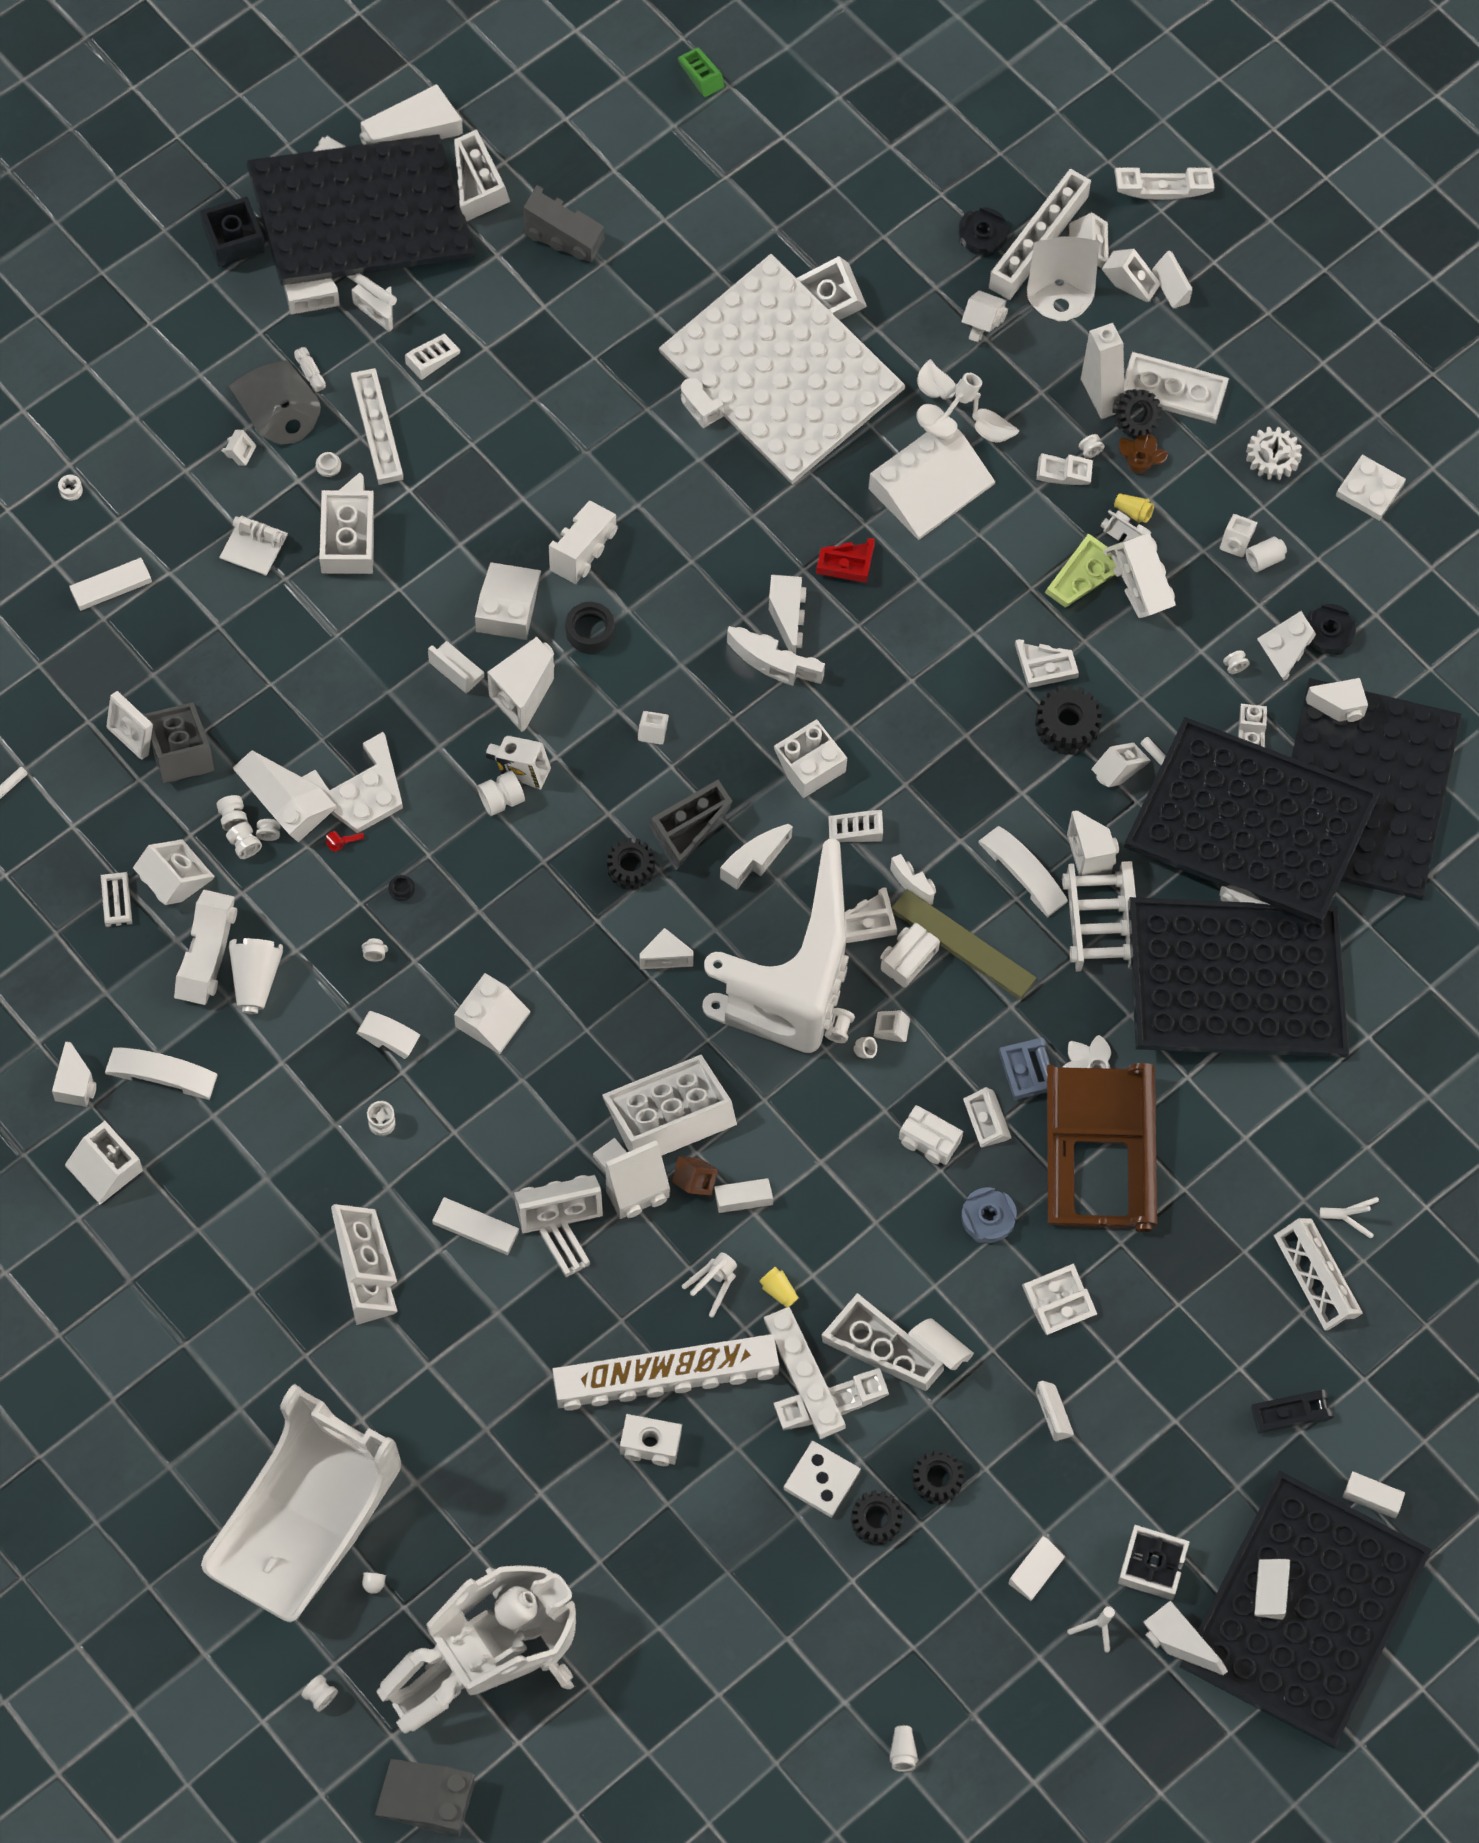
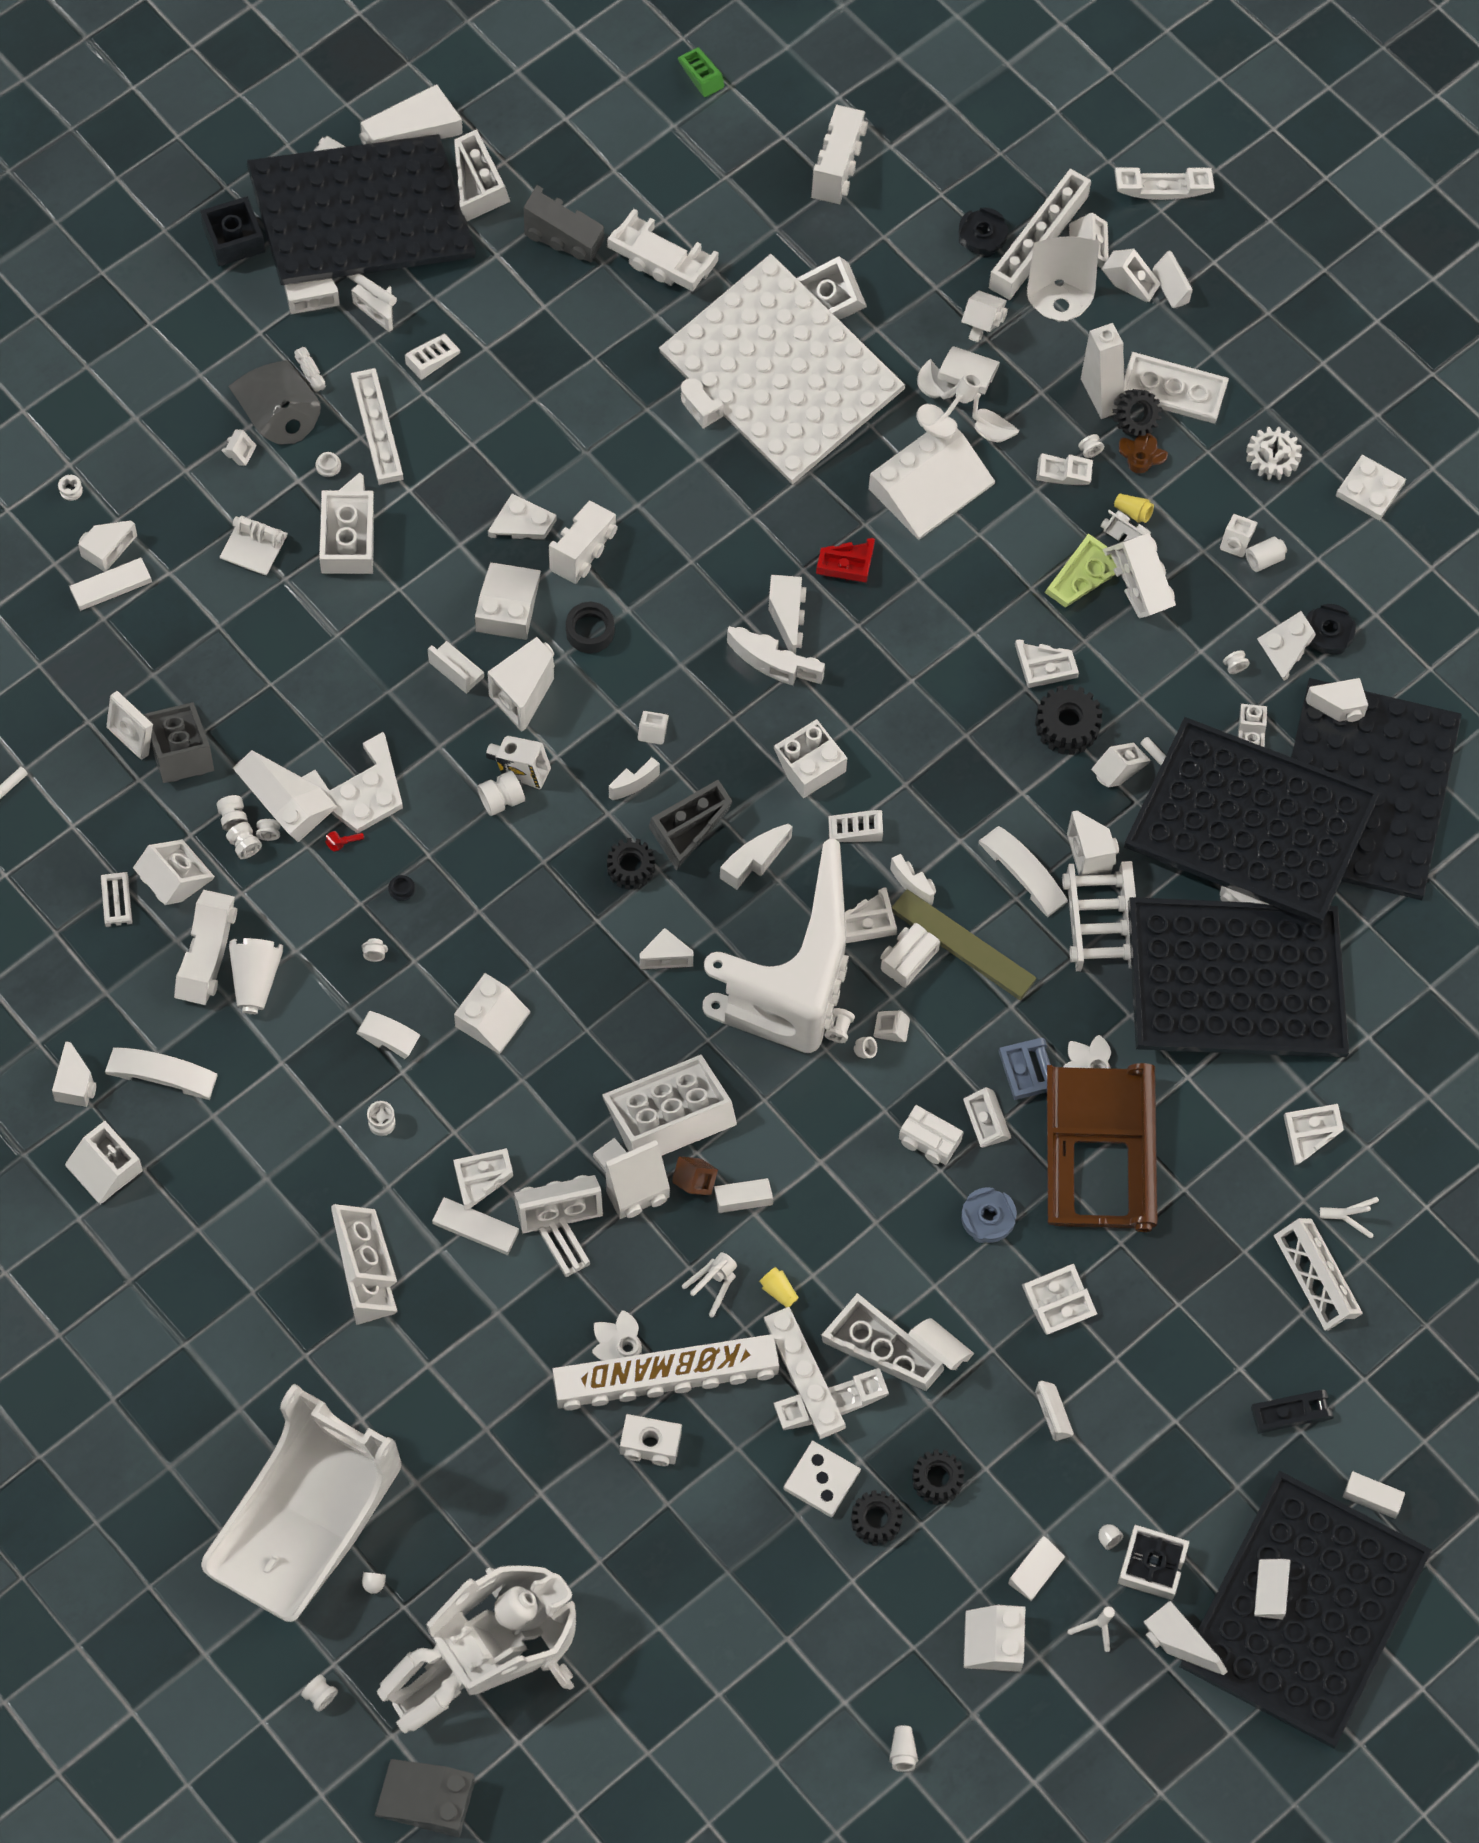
(106, 543): none -> white slope
(482, 1175): none -> white wing
(522, 520): none -> white wing
(615, 1336): none -> white plate
(629, 783): none -> white slope
(658, 256): none -> white bracket
(837, 154): none -> white wedge
(961, 362): none -> white slope
(995, 1638): none -> white slope
(1110, 1536): none -> white hinge
(1312, 1129): none -> white wing

